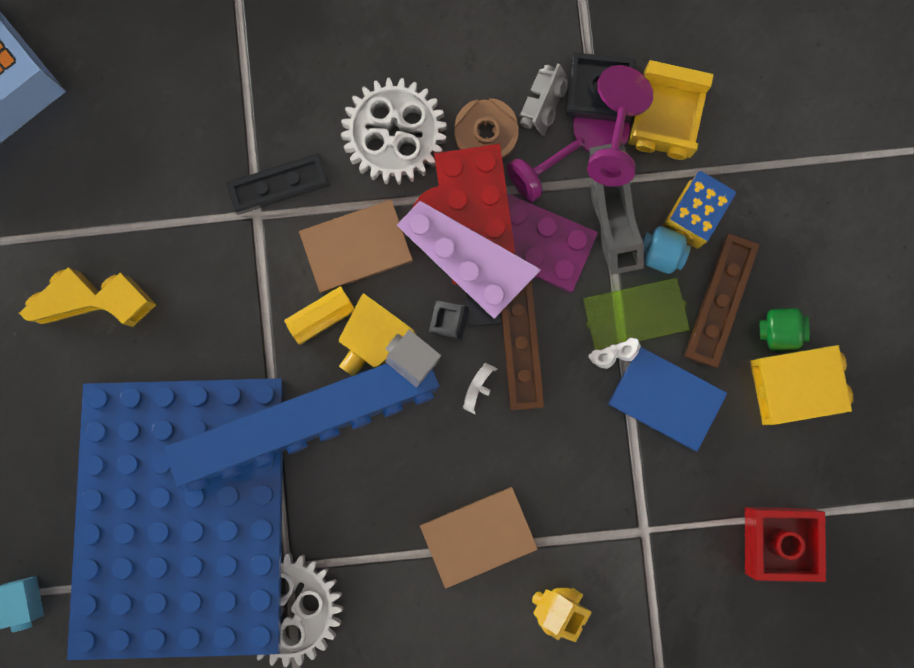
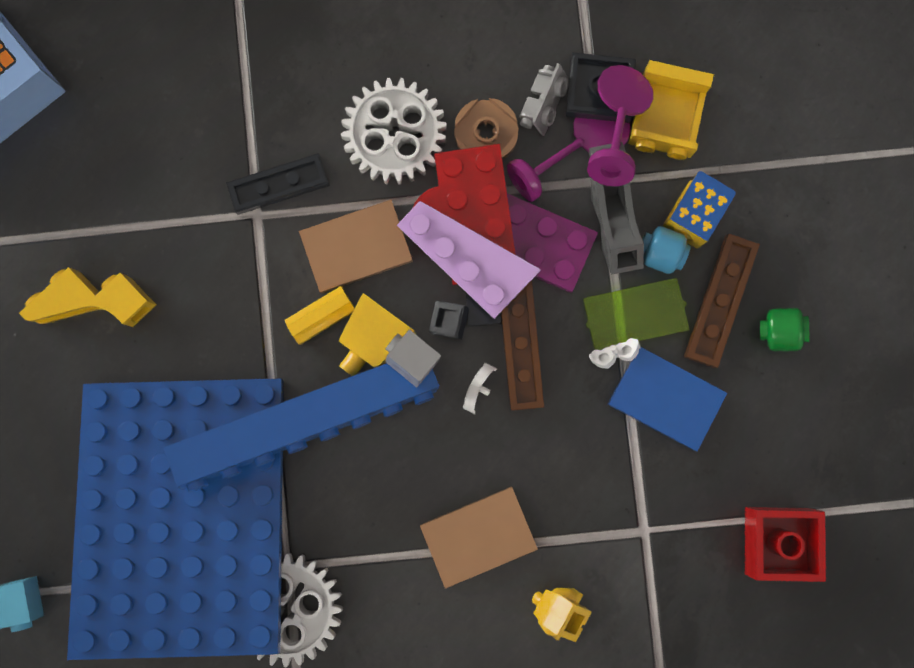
(801, 385): yellow panel -> none

